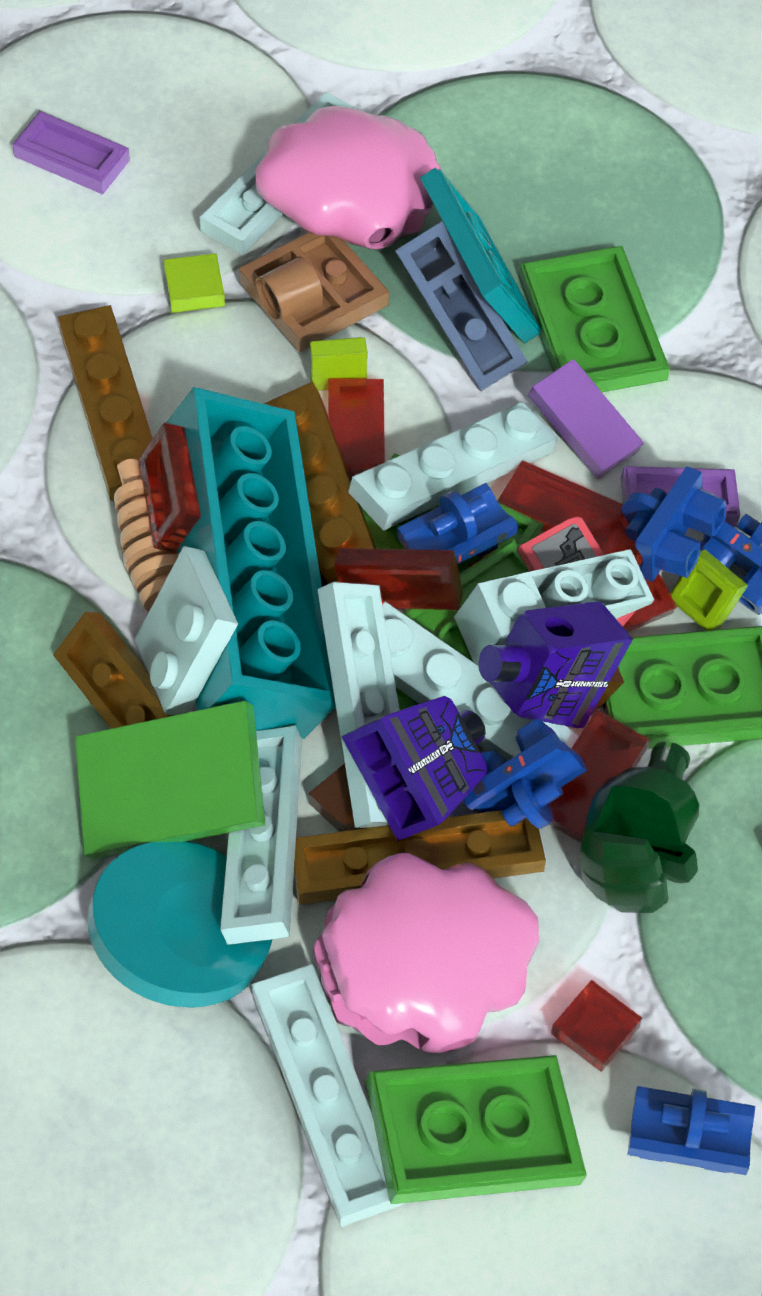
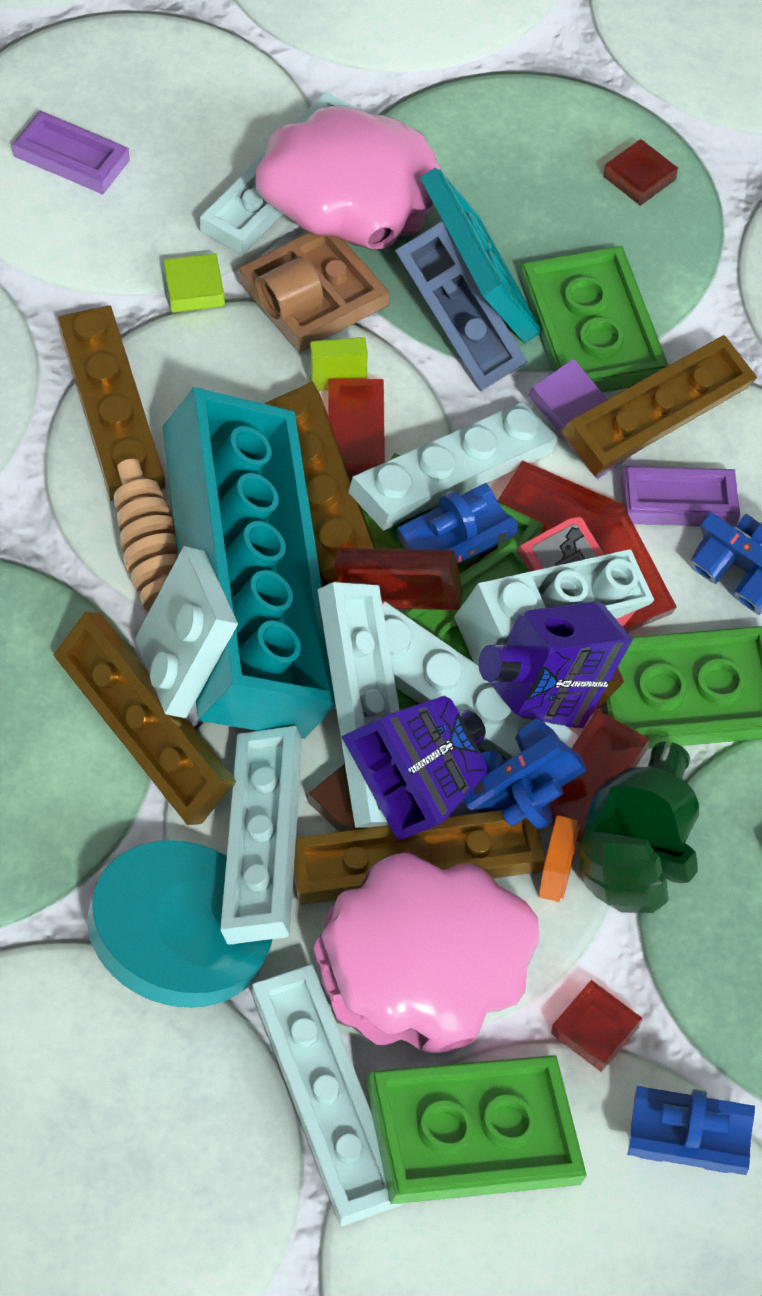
(169, 487): clear red tile -> none
(170, 779): bright green tile -> none
(559, 859): none -> orange tile
(640, 172): none -> clear red tile
(658, 405): none -> pearl gold plate
(662, 519): blue hips -> none
(708, 592): lime tile -> none

